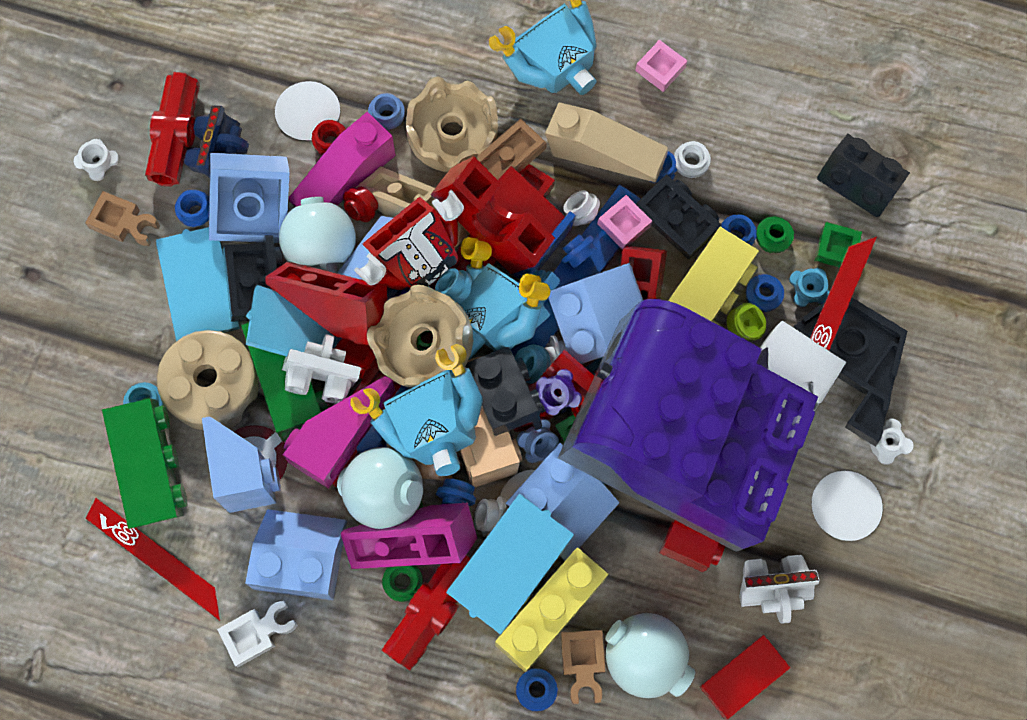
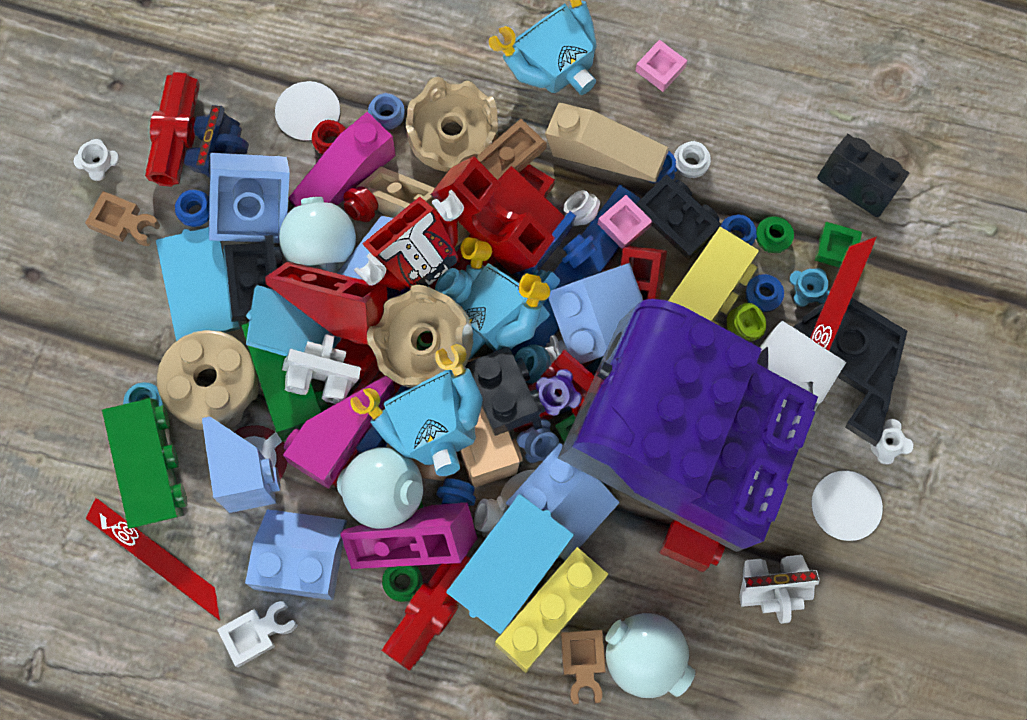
(524, 696): blue plate -> none
(744, 677): red tile -> none

